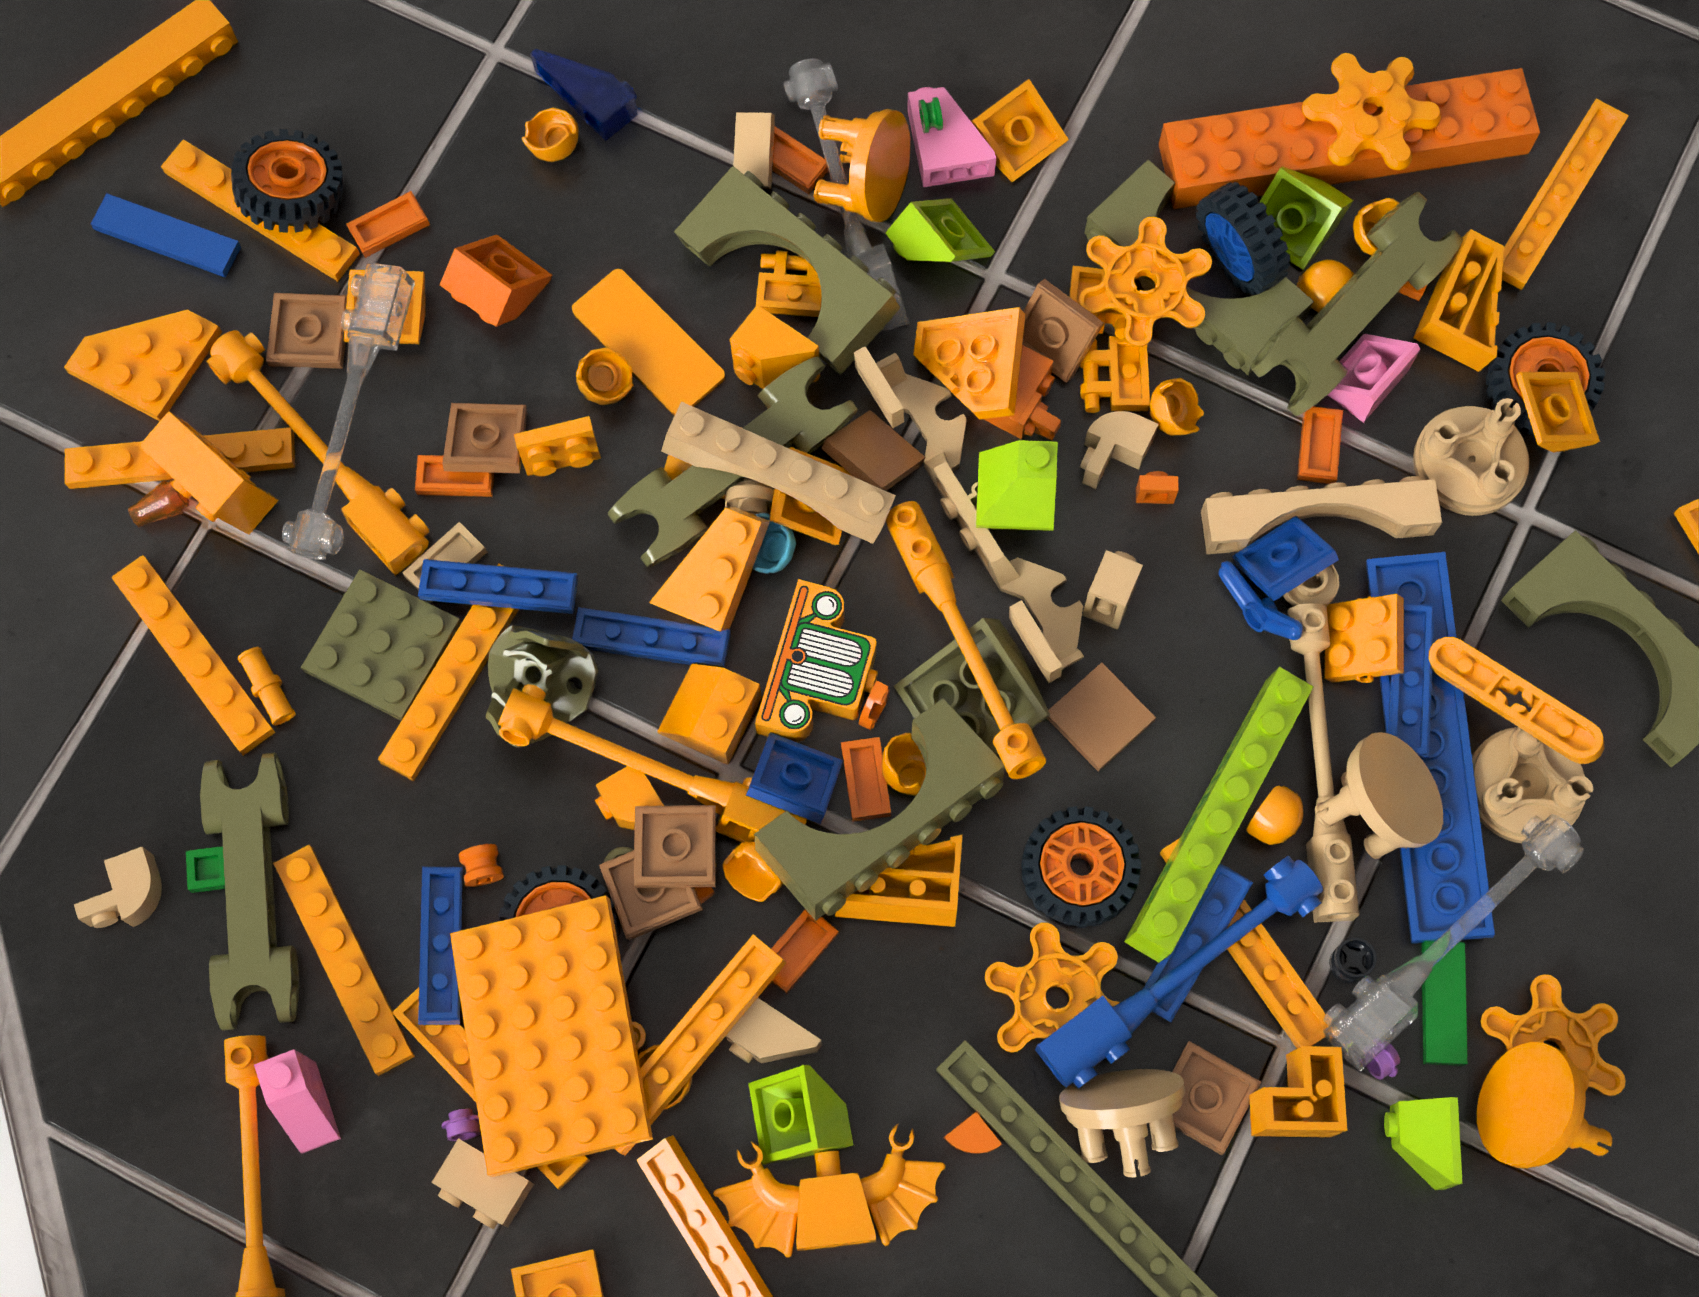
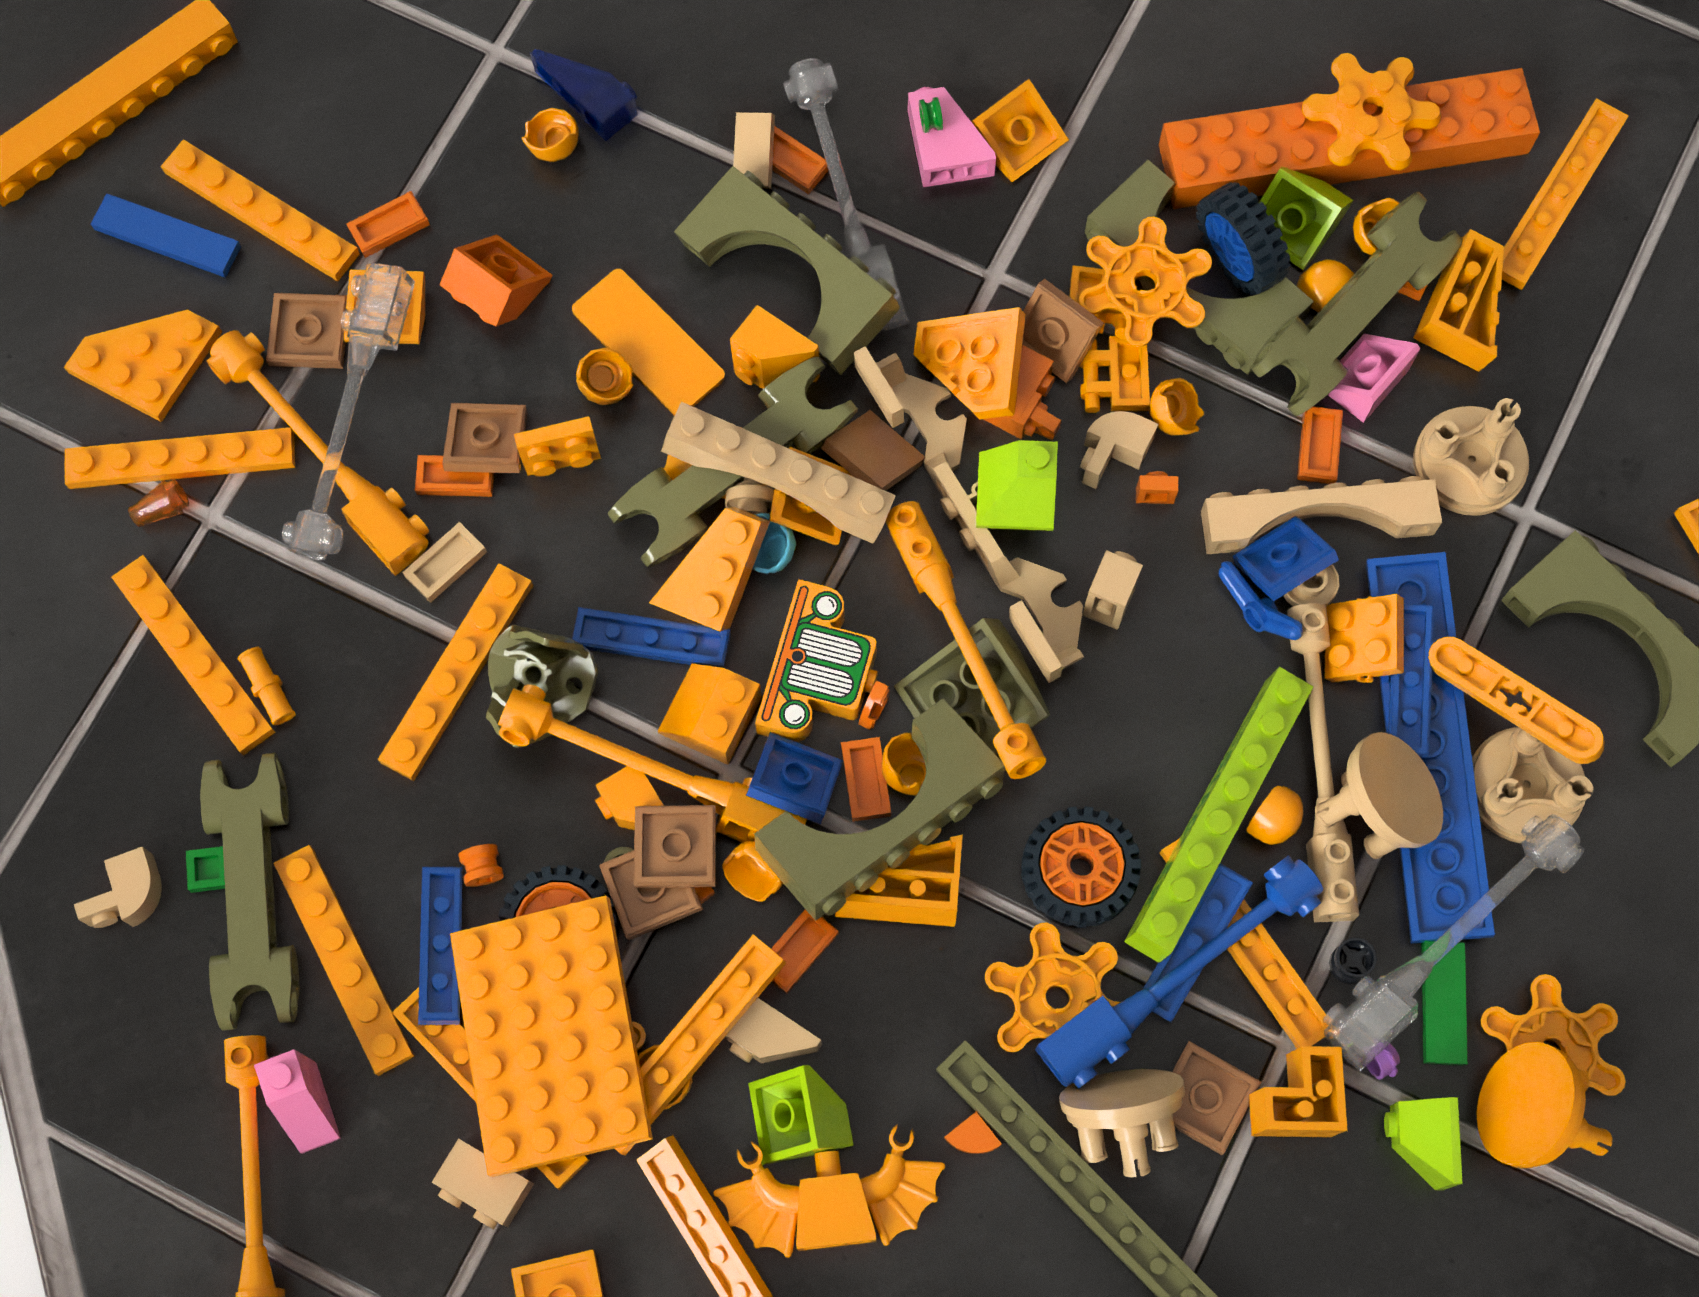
(205, 474): light orange wedge -> none
(287, 180): wheel -> none
(381, 644): olive plate -> none
(462, 1125): medium lavender plate -> none
(498, 586): blue tile -> none
(785, 292): light orange plate -> none
(878, 163): light orange piece -> none
(937, 233): lime slope -> none
(1100, 717): medium nougat tile -> none
(1543, 351): wheel -> none
(1557, 410): light orange slope -> none

